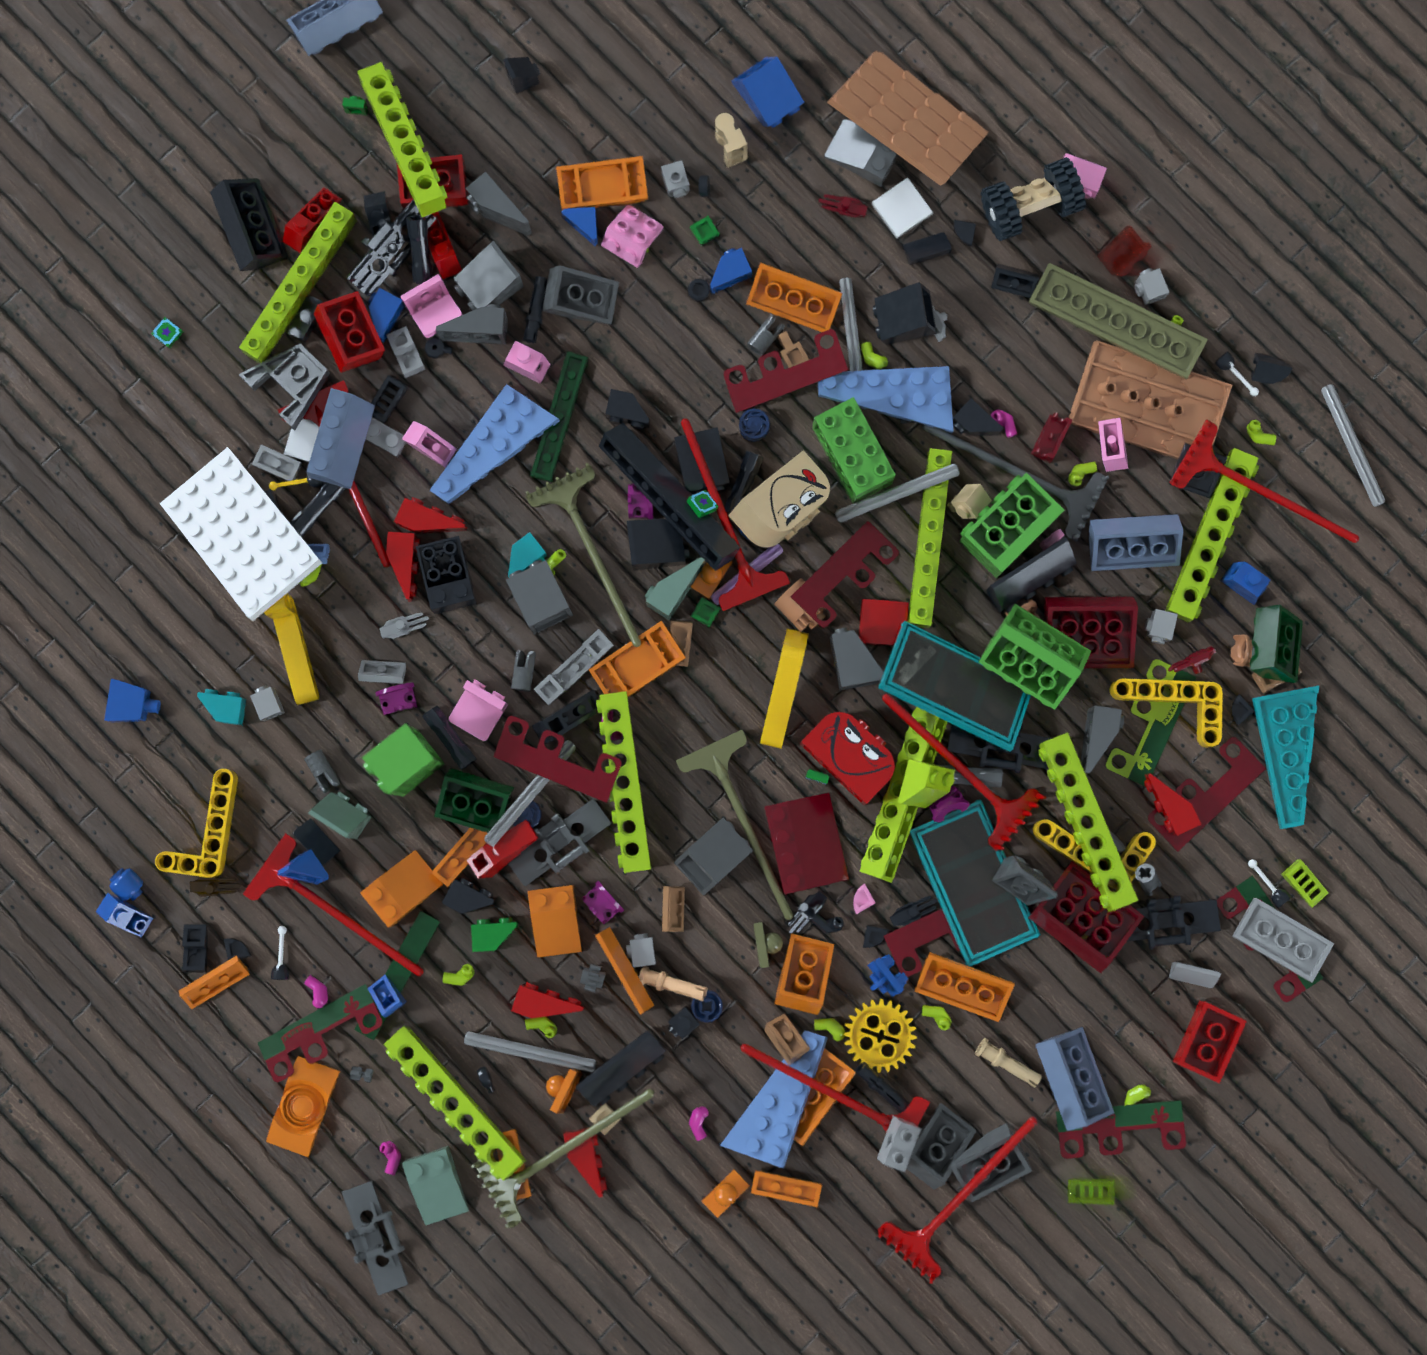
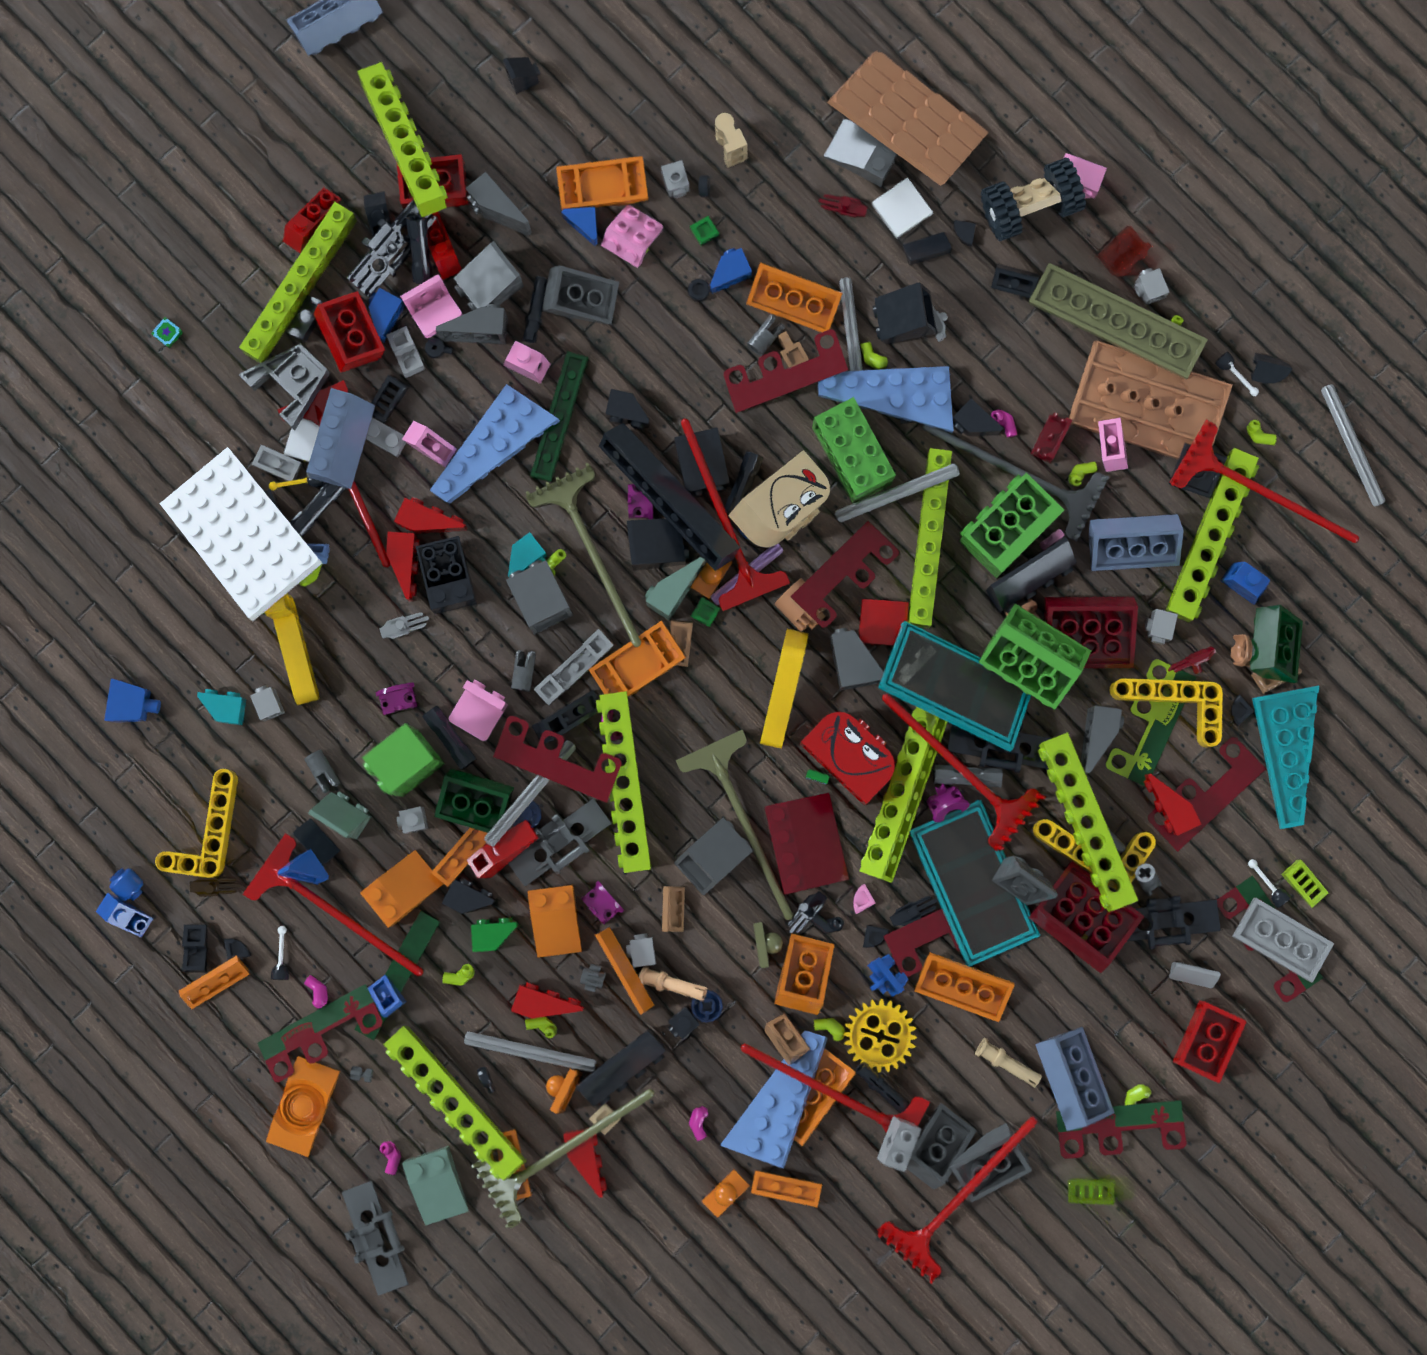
(248, 223): black slope -> none
(355, 105): green plate -> none
(382, 671): light grey plate -> none
(412, 820): none -> light grey brick
(702, 503): green tile -> none
(754, 425): dark blue wheel -> none
(768, 91): blue slope -> none
(925, 783): lime slope -> none
(939, 1015): lime arm -> none
(970, 501): tan brick -> none

